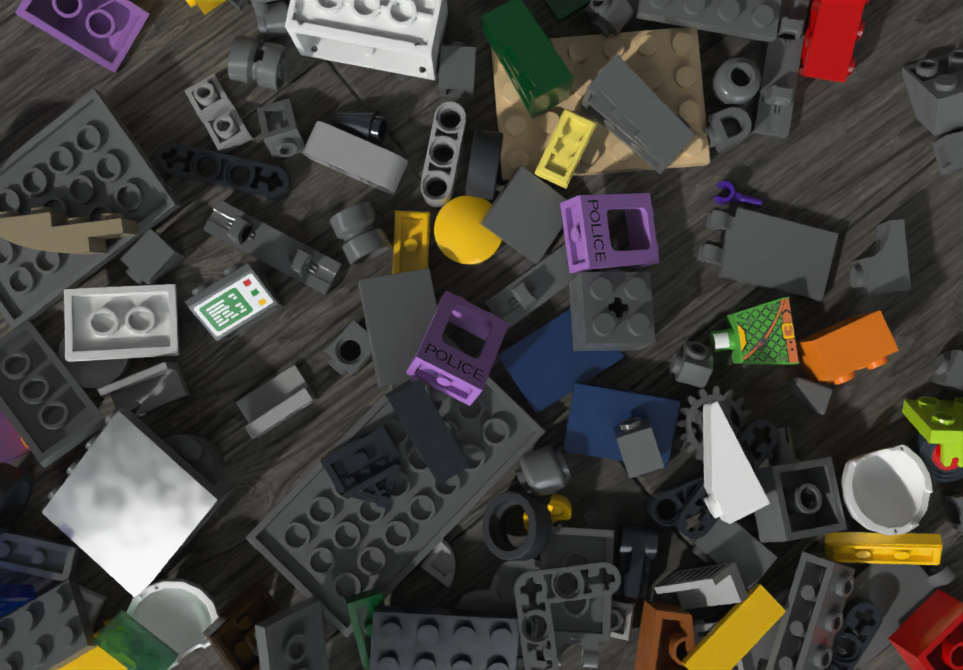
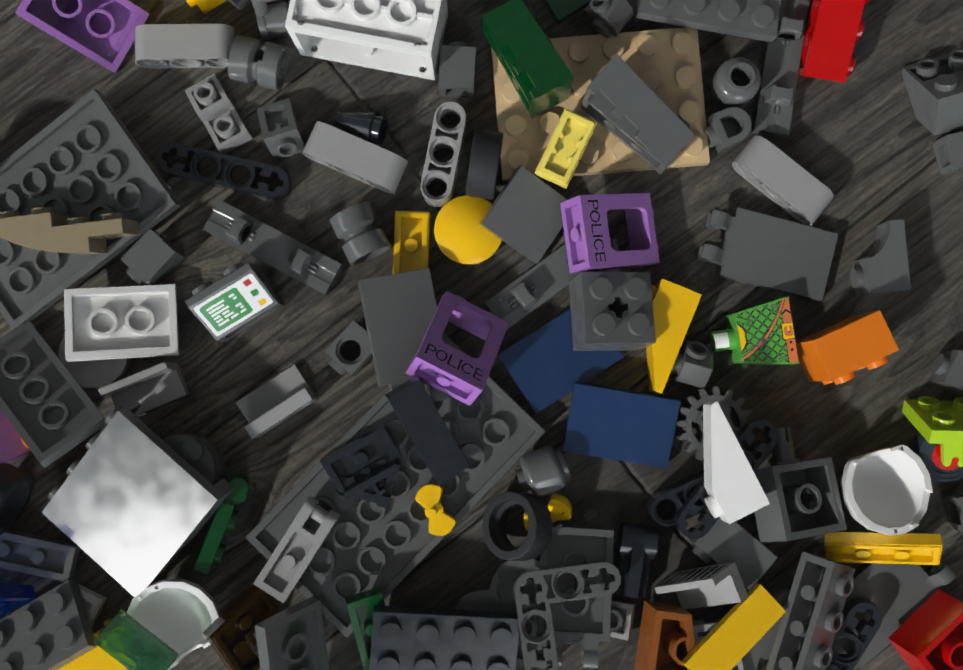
(183, 45): none -> light grey beam
(223, 520): none -> dark green hinge
(295, 551): none -> light grey plate
(429, 497): none -> yellow piece
(441, 562): light grey tile -> none
(638, 446): dark grey brick -> none
(672, 314): none -> yellow slope
(735, 196): dark purple hand -> none
(782, 180): none -> light grey beam
(811, 394): dark grey slope -> none

